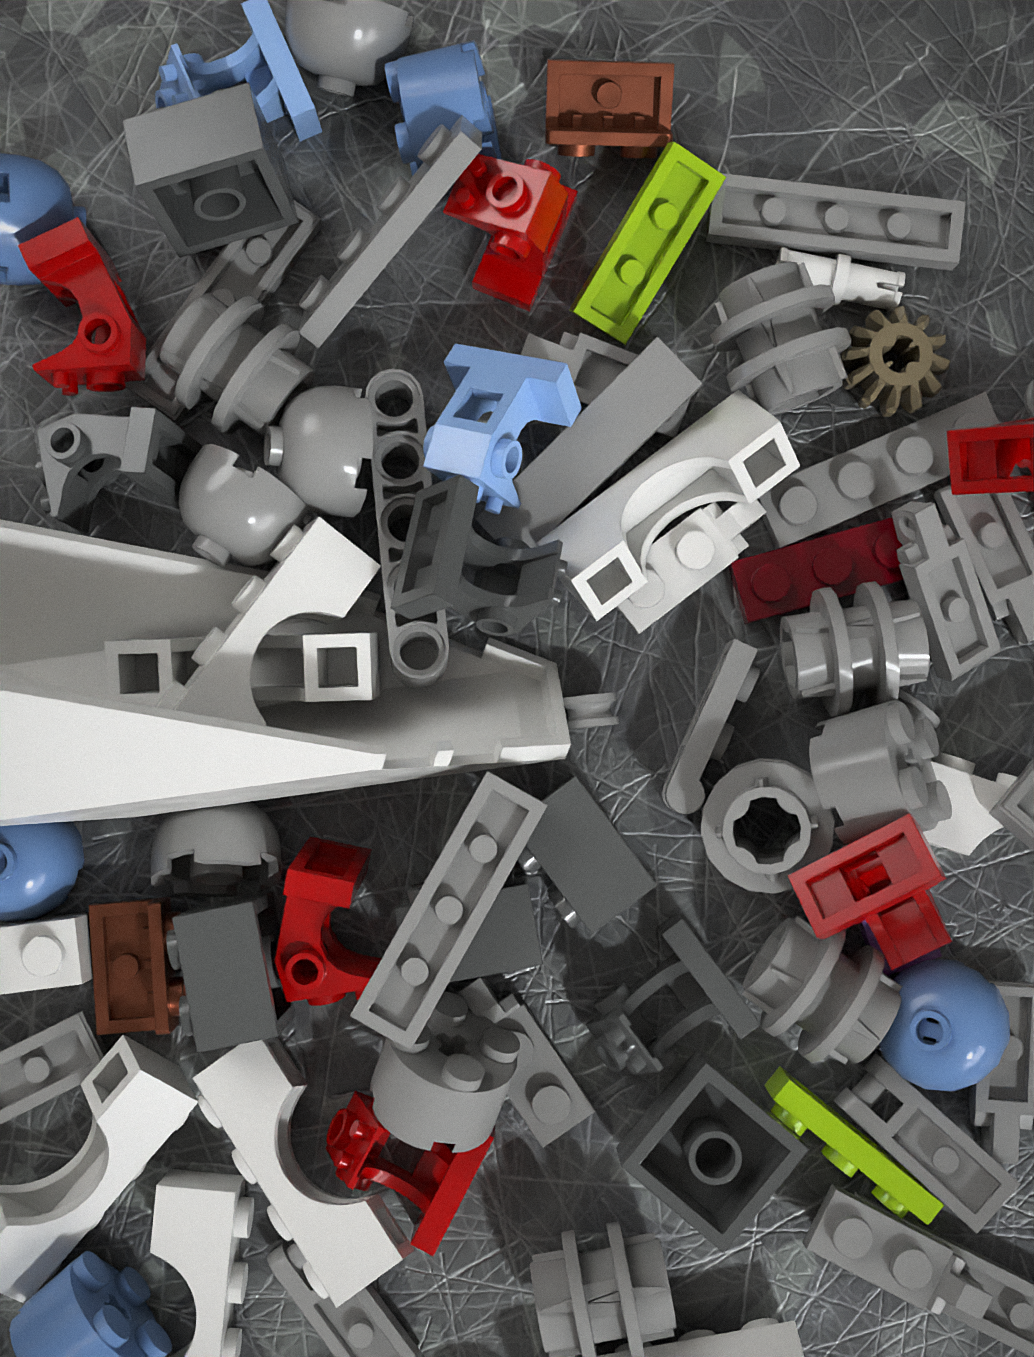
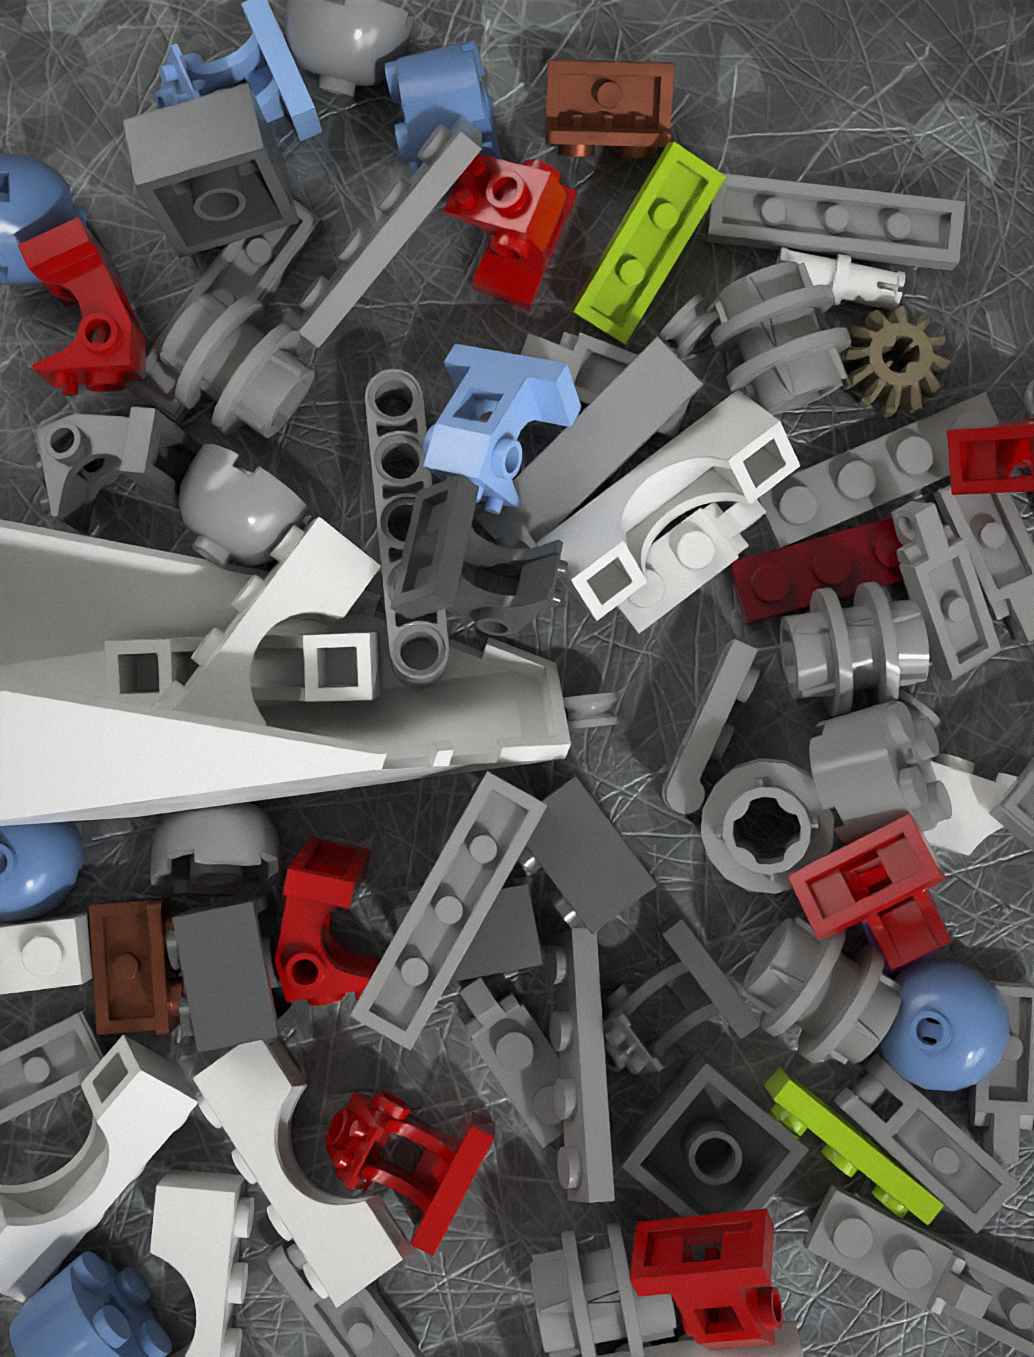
(322, 448): light grey cylinder -> none
(448, 1081): light grey brick -> none
(581, 1091): none -> light grey plate
(690, 325): none -> light grey bush
(726, 1296): none -> red tile

